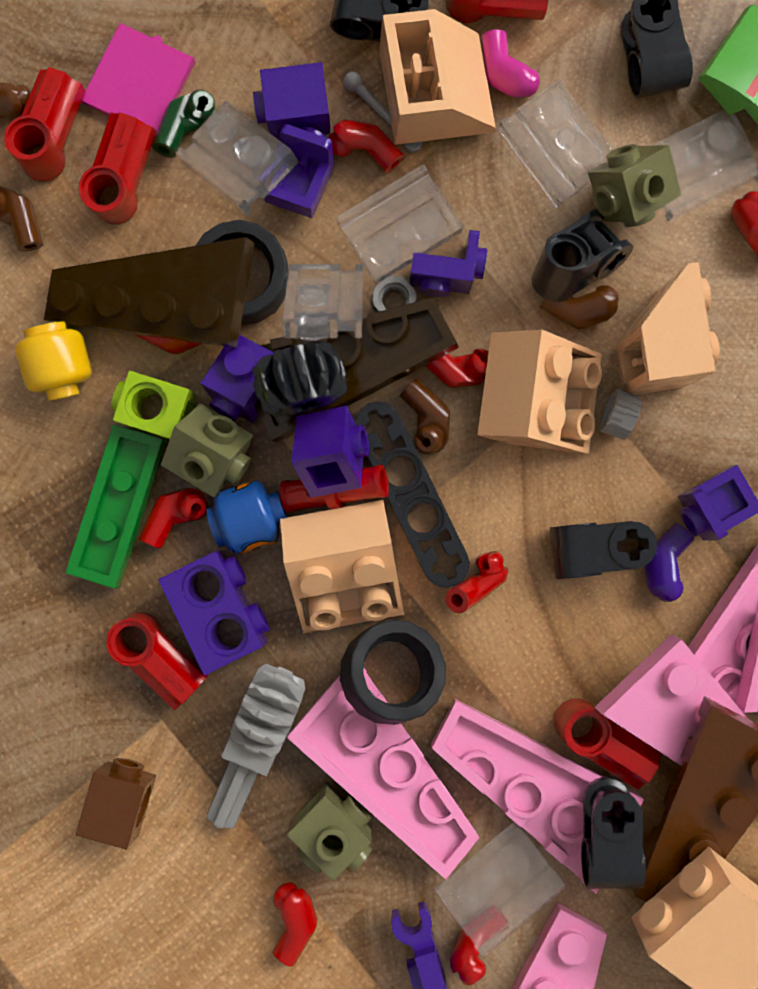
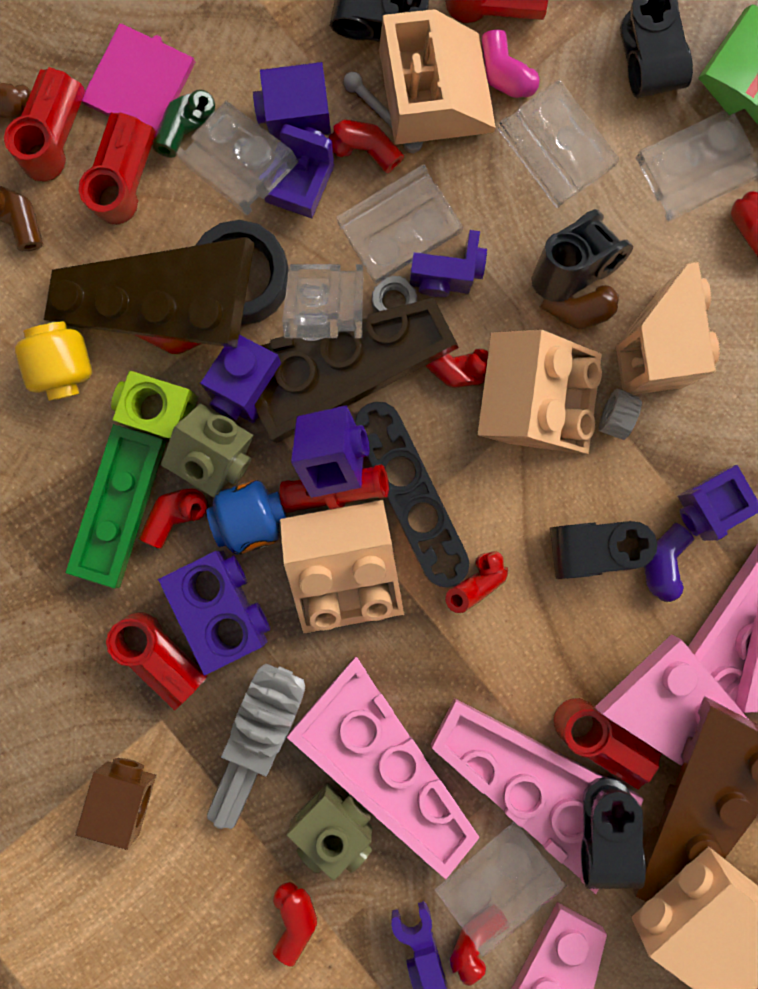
(299, 379): black gear -> none
(429, 659): black tyre -> none
(433, 417): reddish brown arm -> none
(634, 183): olive brick -> none

